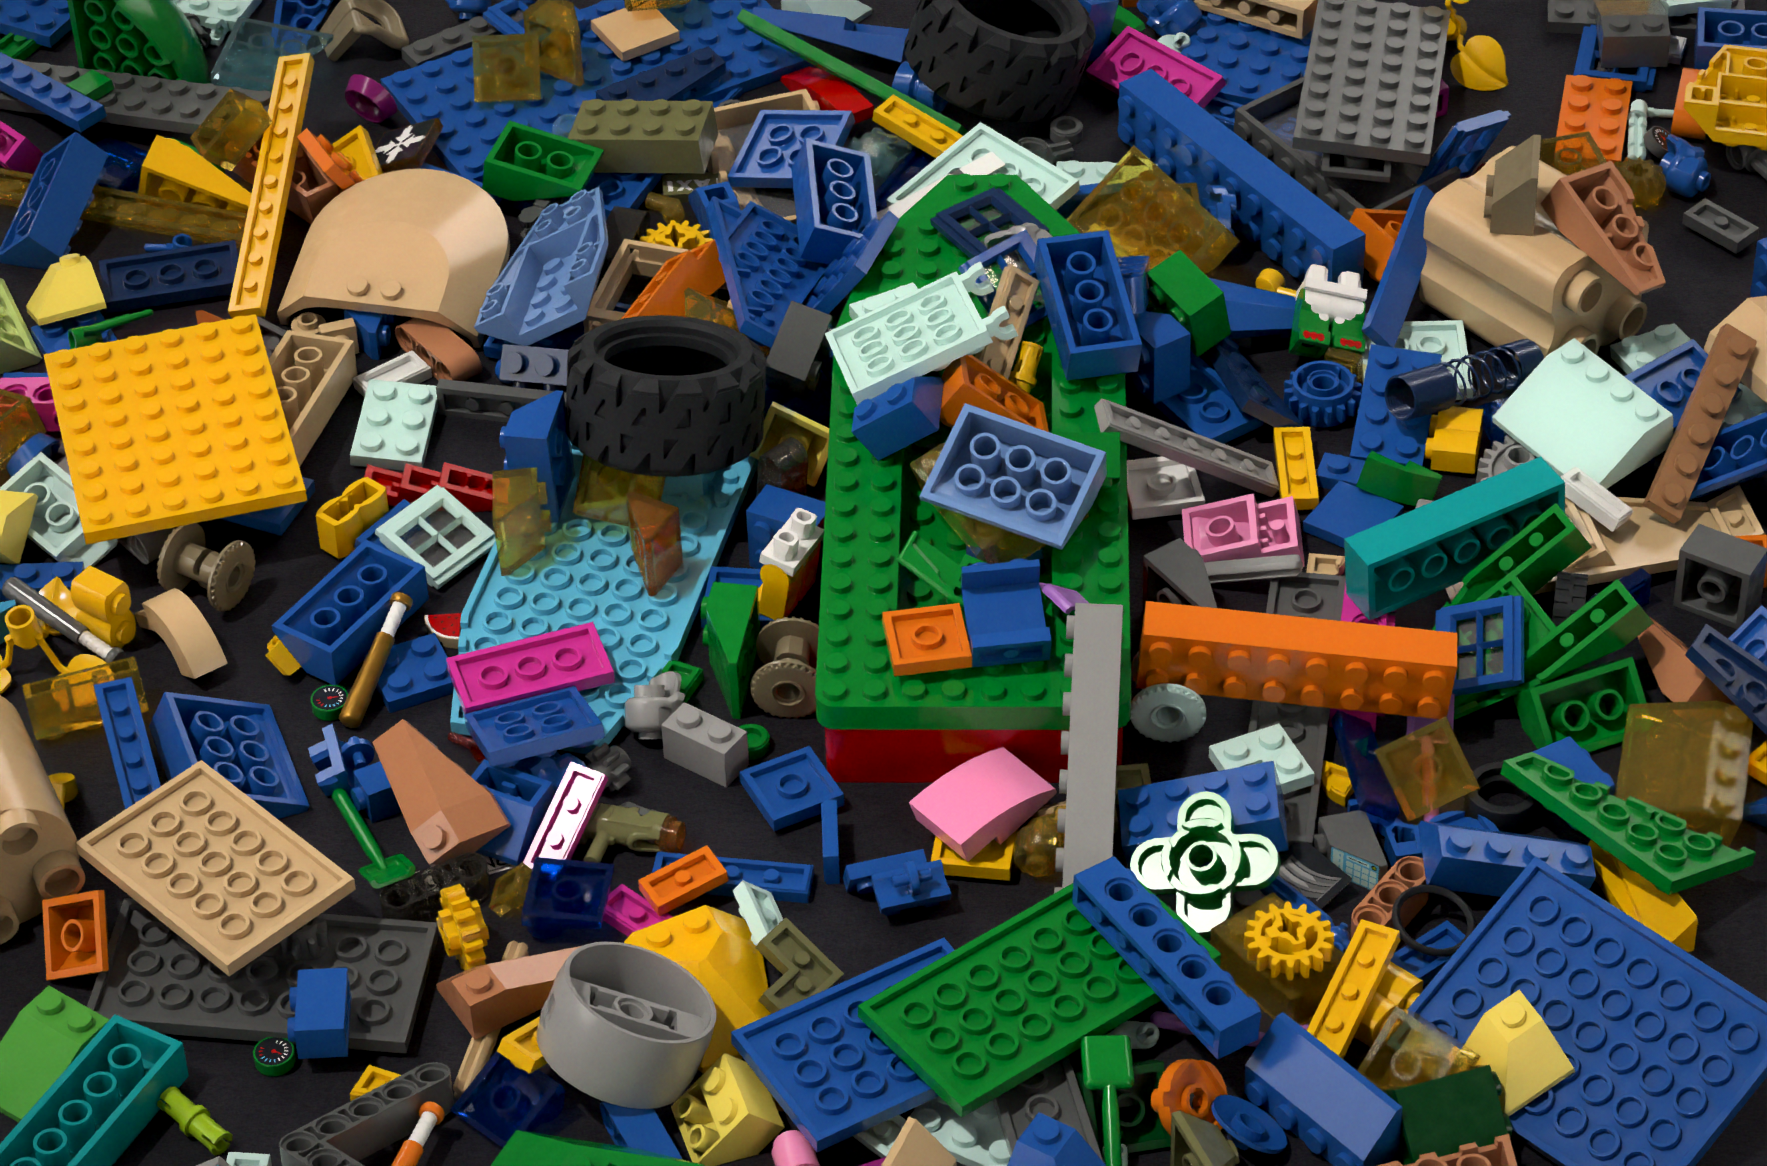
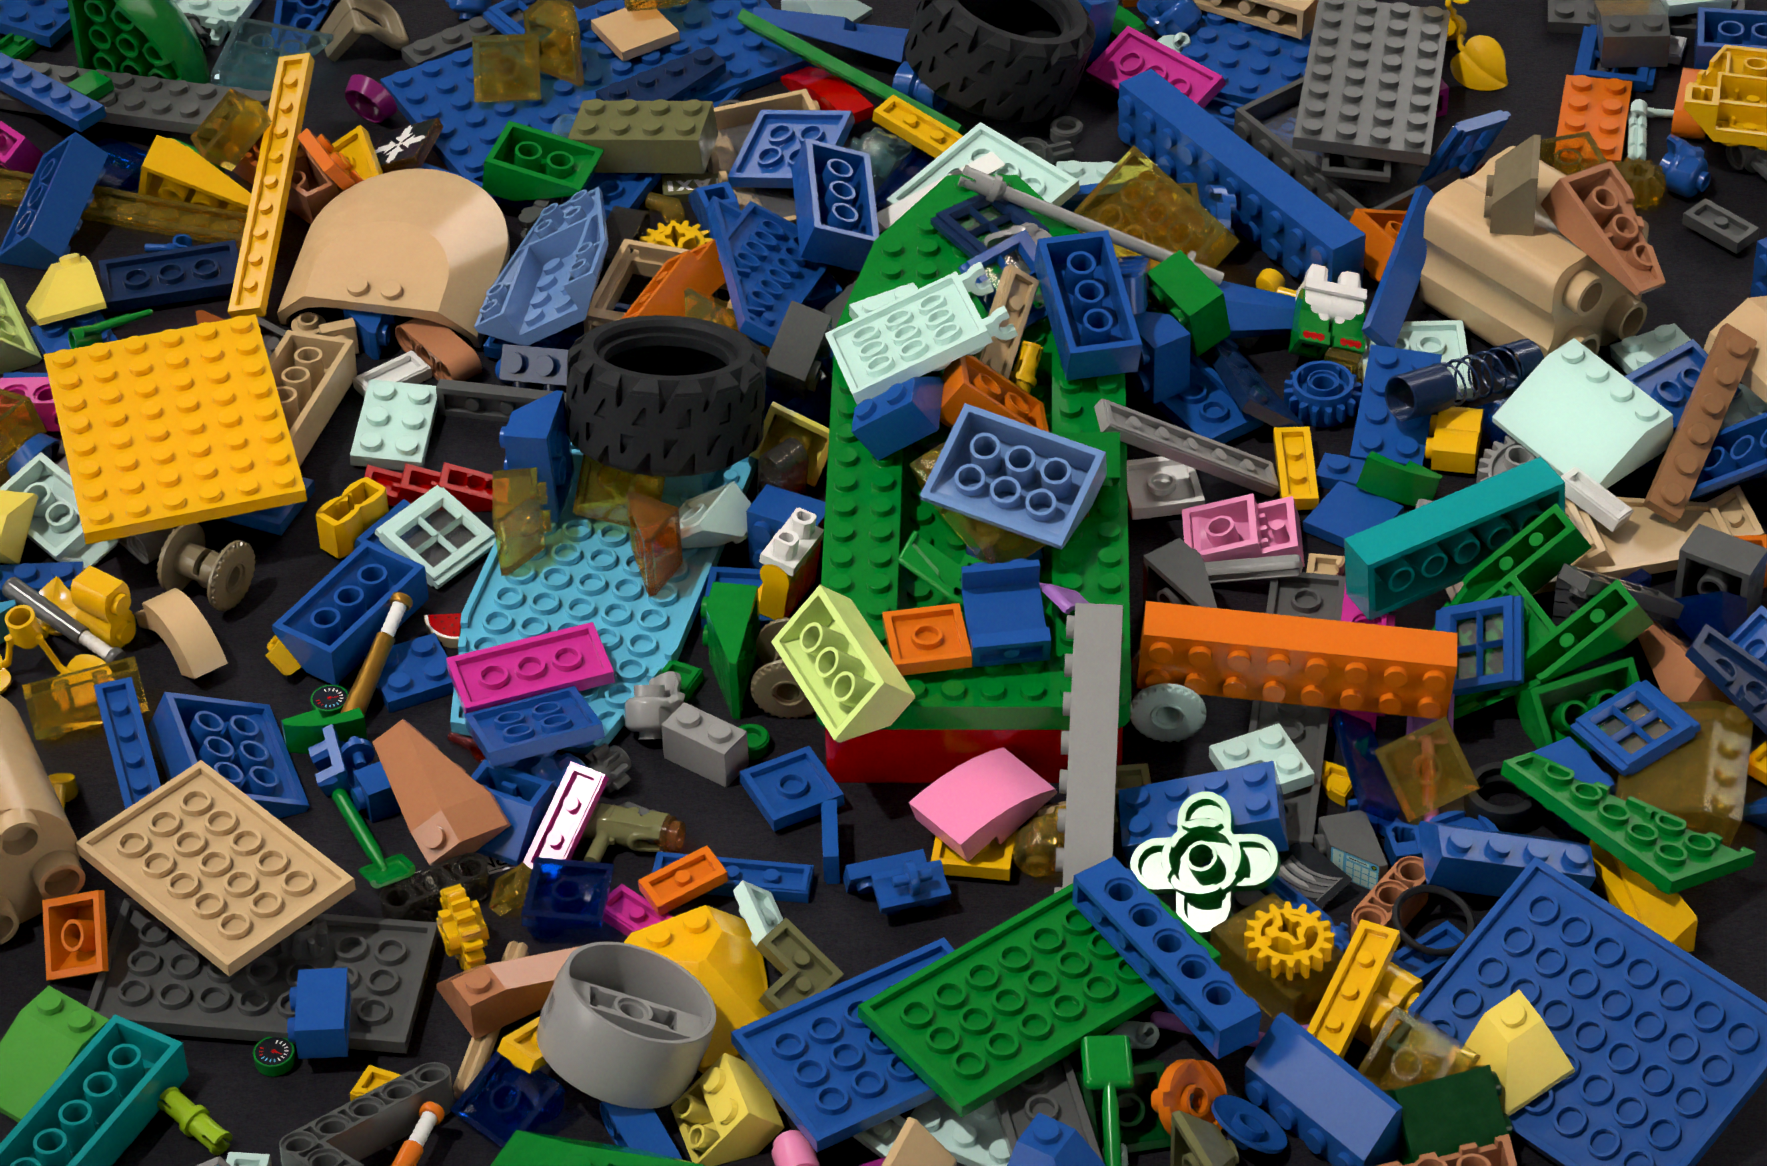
(306, 728): none -> green slope
(714, 518): none -> light aqua slope
(842, 666): none -> yellowish green slope
(847, 272): blue plate -> none
(996, 188): none -> light grey bar
(1589, 583): none -> dark grey plate
(1635, 727): none -> blue piece
(1656, 141): dark grey tile -> none
(1719, 610): none -> clear blue slope

